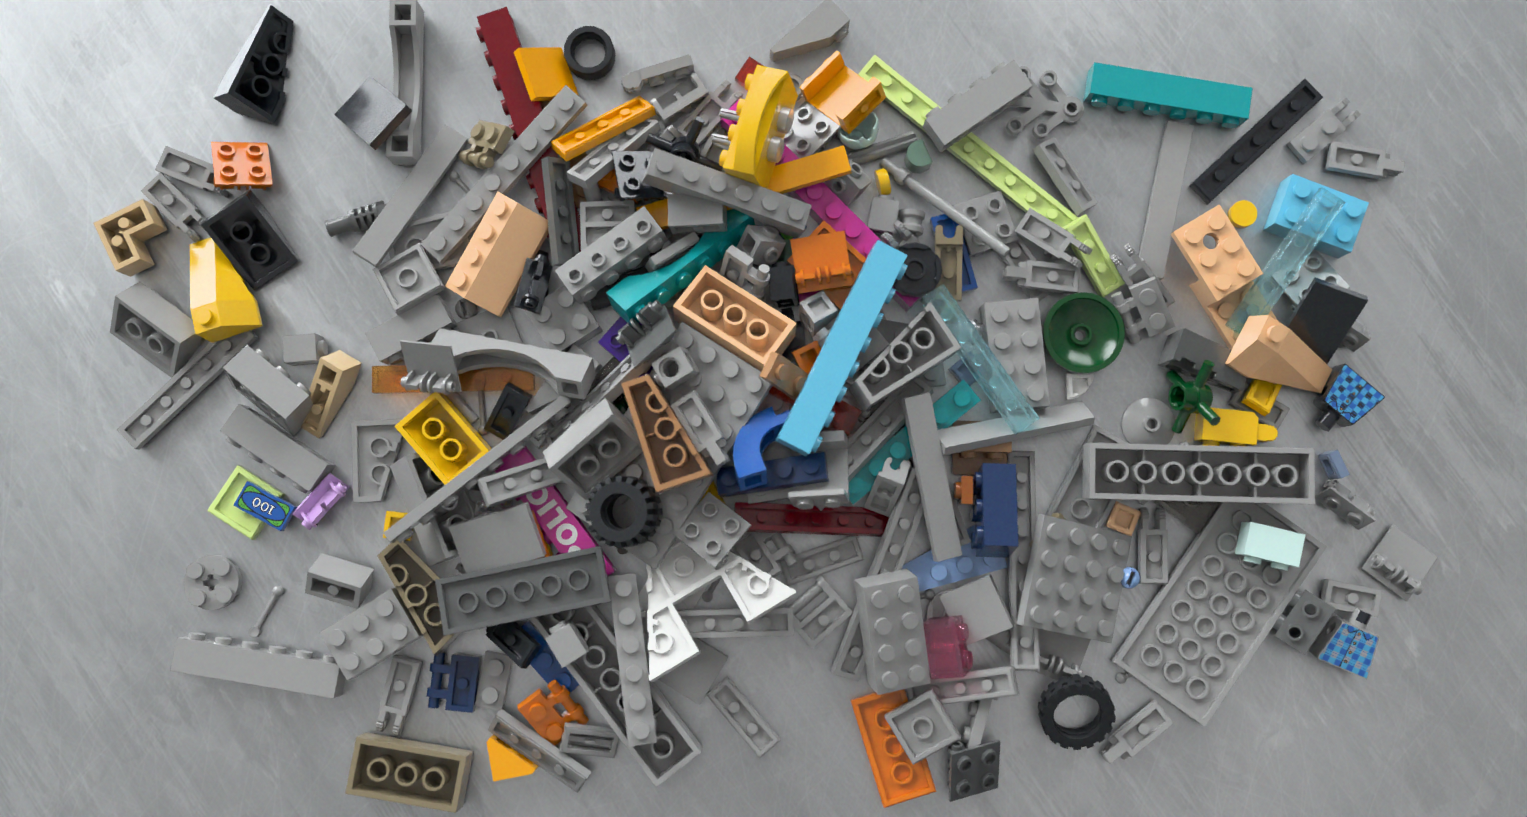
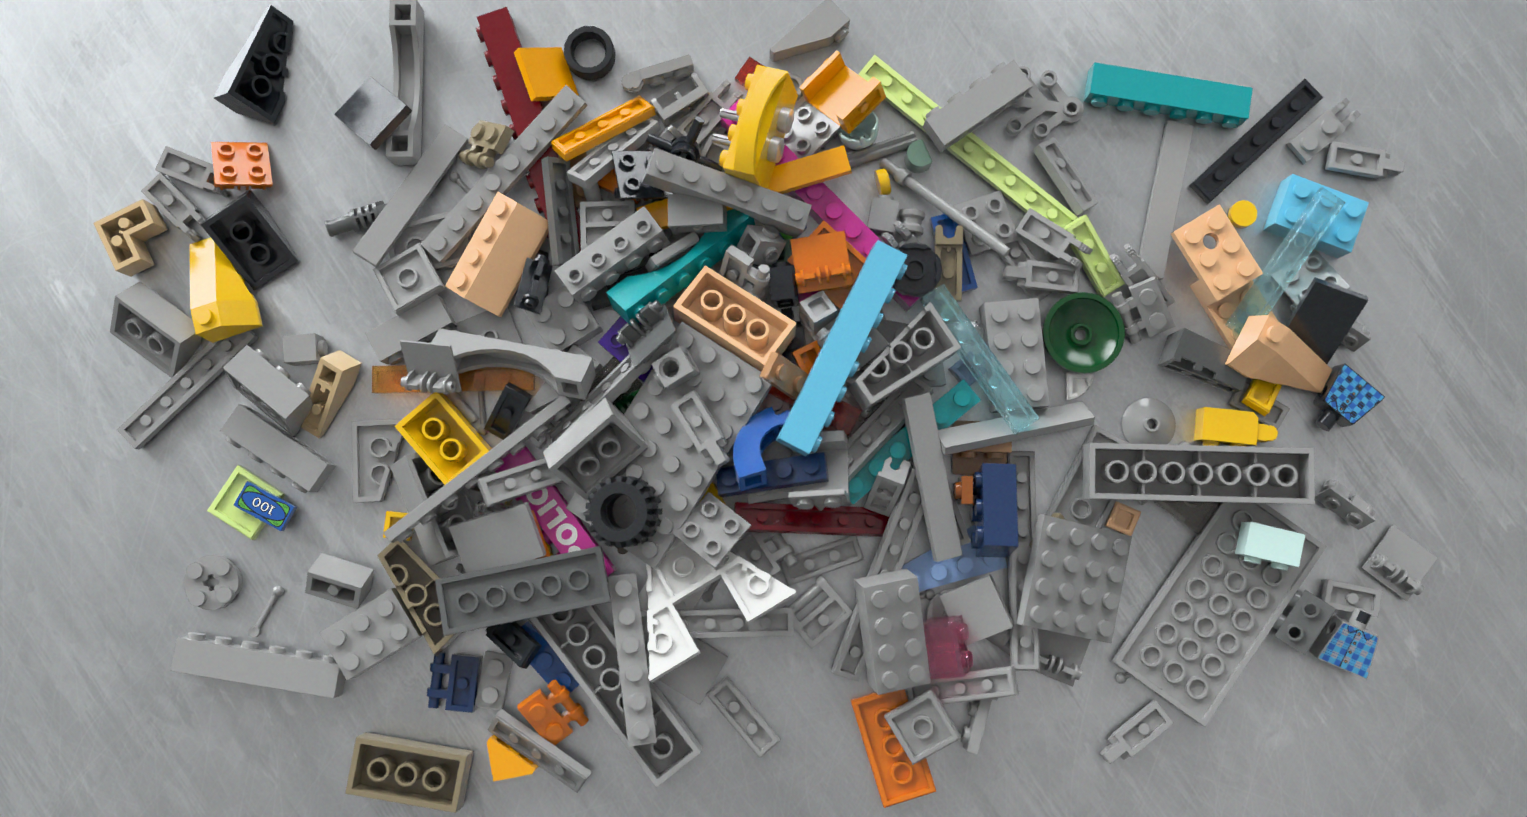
(320, 501): lavender hinge -> none
(398, 692): light grey hinge -> none
(471, 307): light grey hinge -> none
(566, 643): light grey brick -> none
(589, 730): light grey tile -> none
(664, 441): medium nougat wedge -> none
(850, 186): light grey brick -> none
(972, 769): dark grey hinge -> none
(1081, 736): black tyre -> none
(1135, 579): light blue hinge -> none
(1152, 548): light grey hinge -> none
(1192, 397): dark green bar -> none
(1333, 464): sand blue tile -> none

